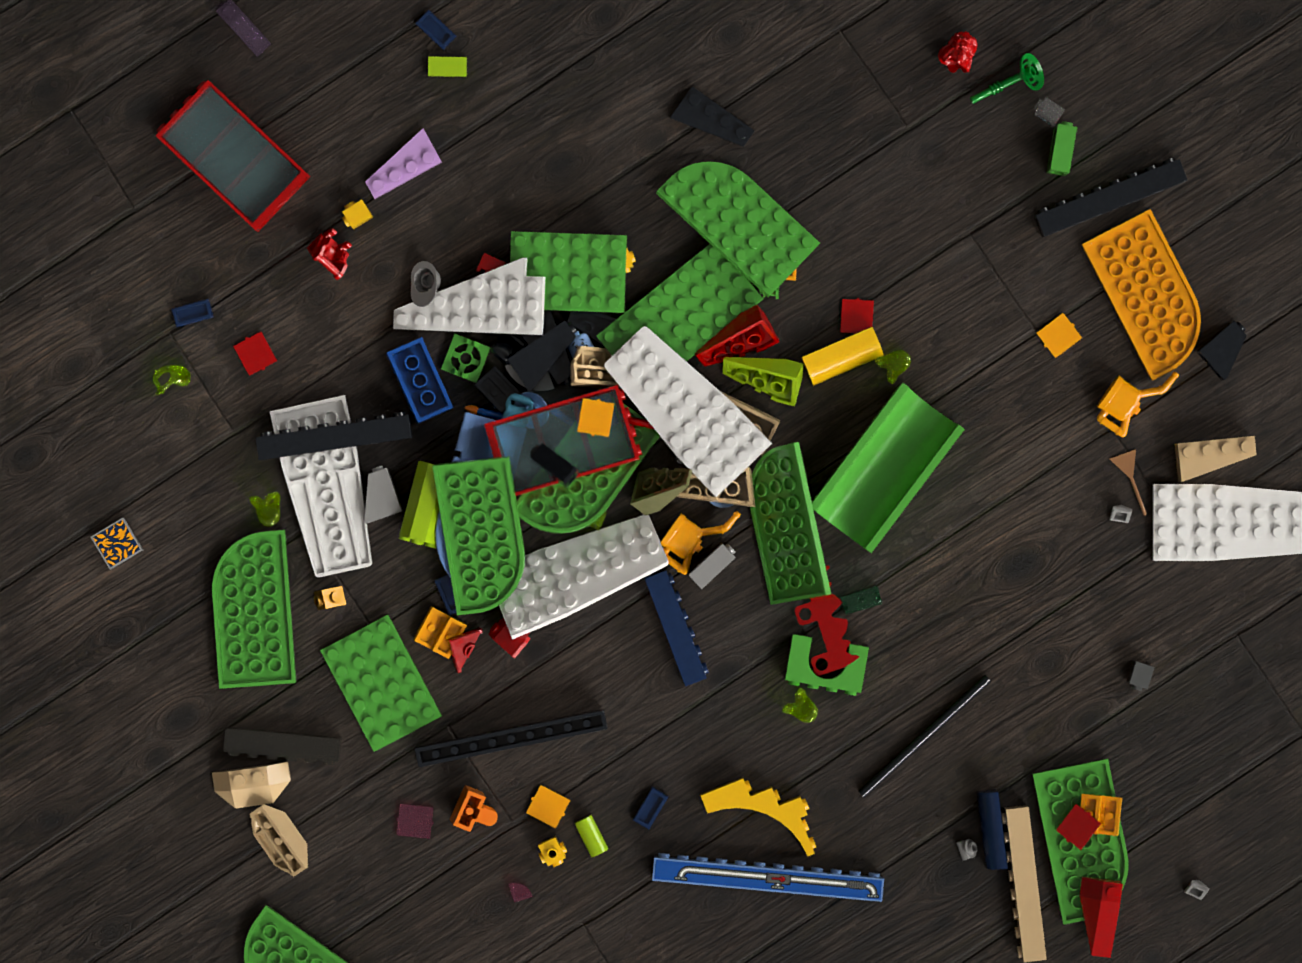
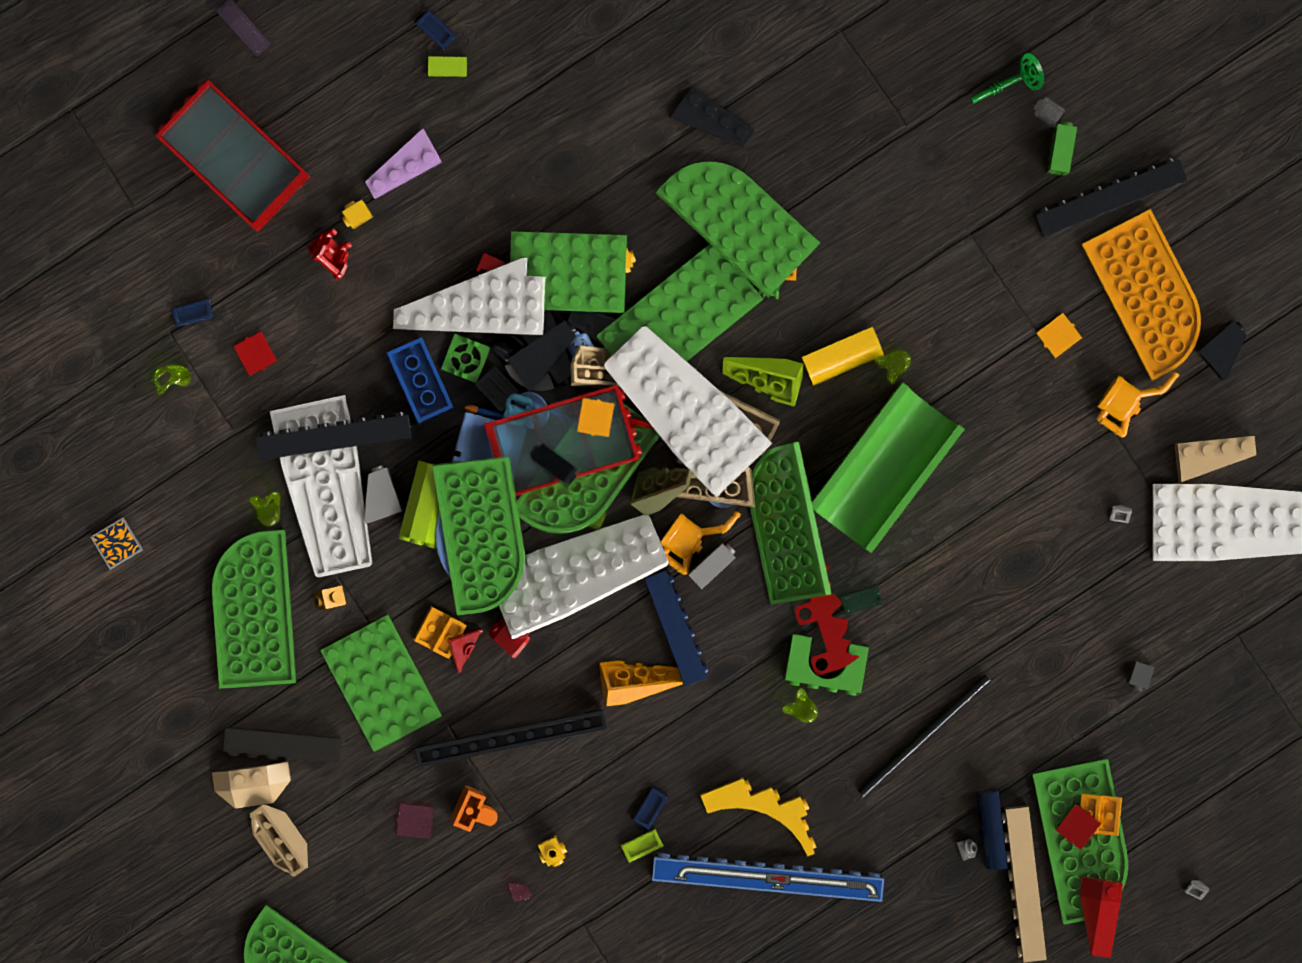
(424, 283): light grey piece -> none
(446, 591): dark blue tile -> none
(548, 806): light orange piece -> none
(591, 836): lime brick -> none
(627, 683): none -> light orange wedge
(642, 845): none -> lime tile
(743, 334): red wedge -> none
(856, 315): red piece -> none
(958, 52): red hair -> none
(1126, 463): medium nougat piece -> none

